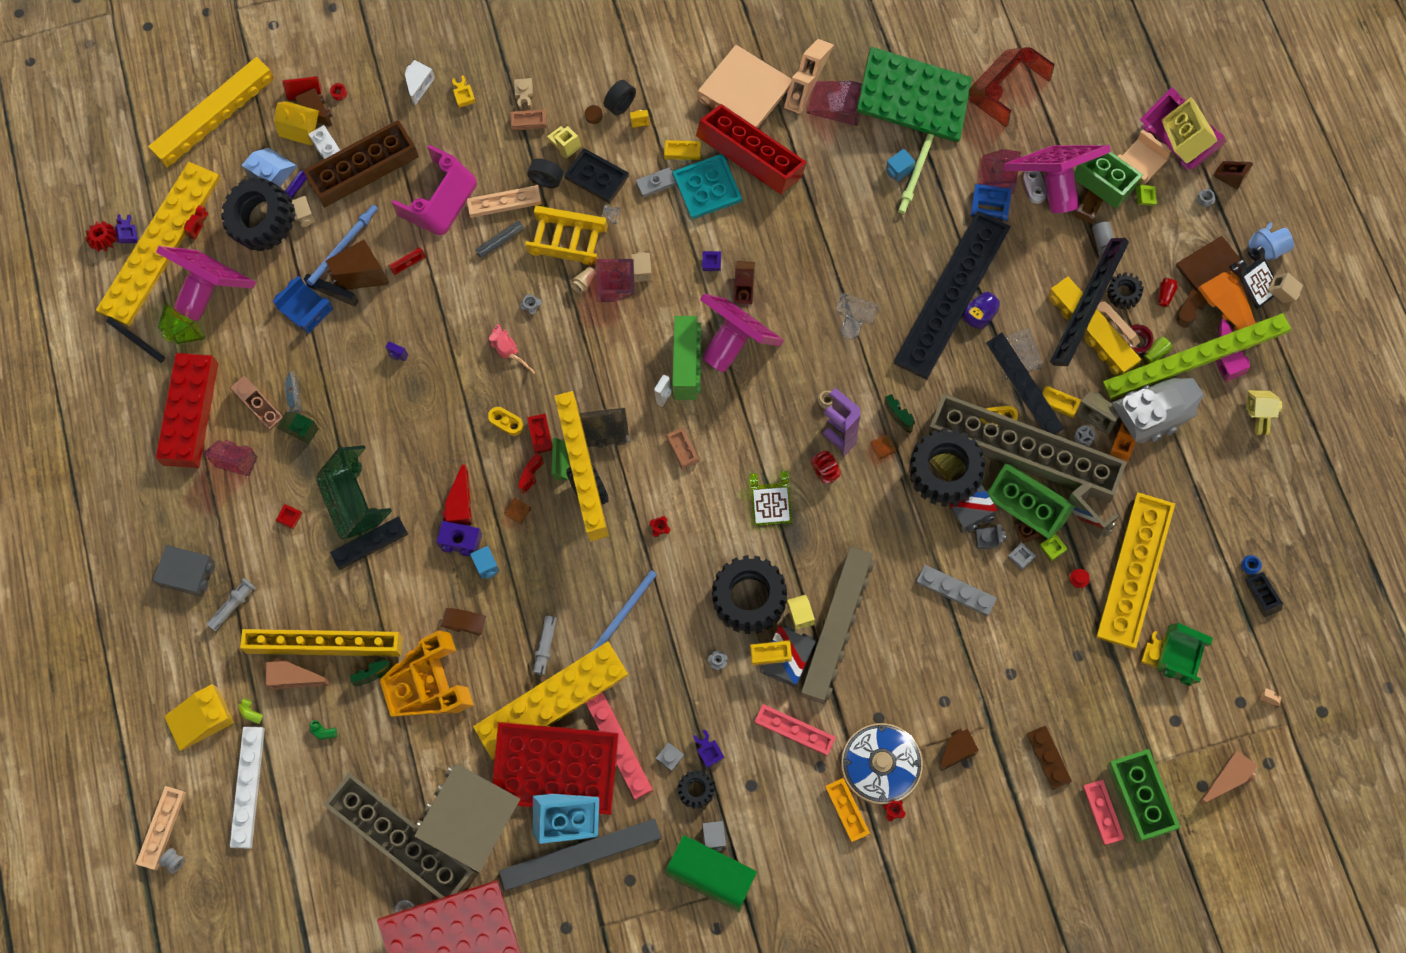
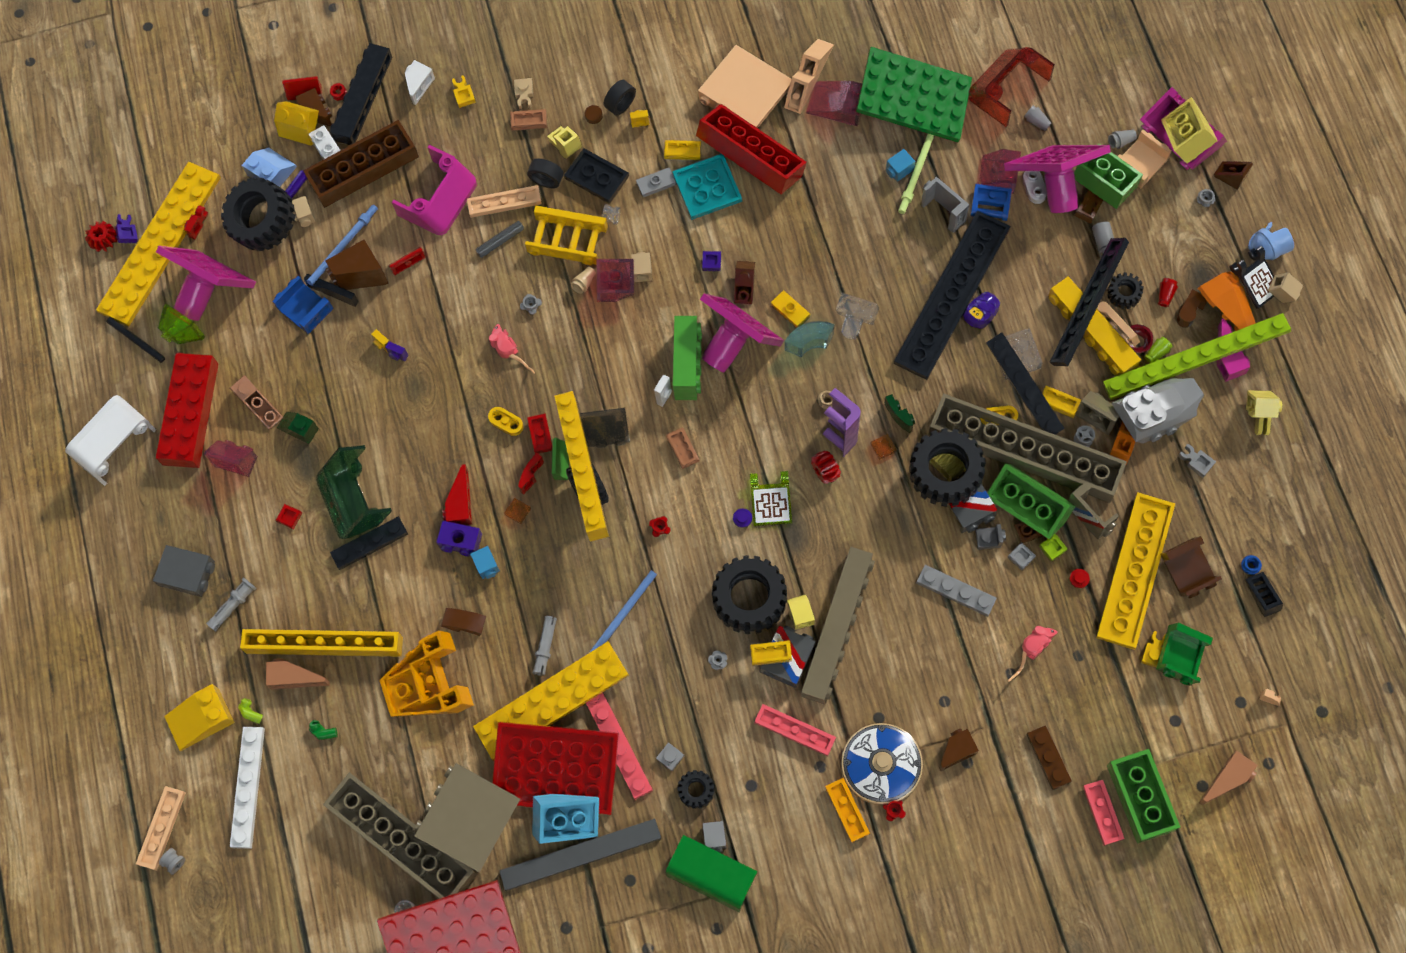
(104, 435): none -> white windscreen
(211, 112): yellow brick -> none
(292, 392): clear slope -> none
(361, 94): none -> black brick
(376, 670): dark green slope -> none
(380, 340): none -> yellow plate
(709, 751): dark purple plate -> none
(742, 518): none -> dark purple plate
(790, 309): none -> yellow plate
(809, 336): none -> clear light blue brick
(948, 199): none -> light grey panel
(1034, 644): none -> coral animal
(1037, 118): none -> light grey cone
(1121, 138): none -> light grey cone
(1146, 195): lime plate -> none
(1189, 568): none -> reddish brown panel
(1199, 462): none -> light grey plate
(1208, 262): reddish brown tile -> none

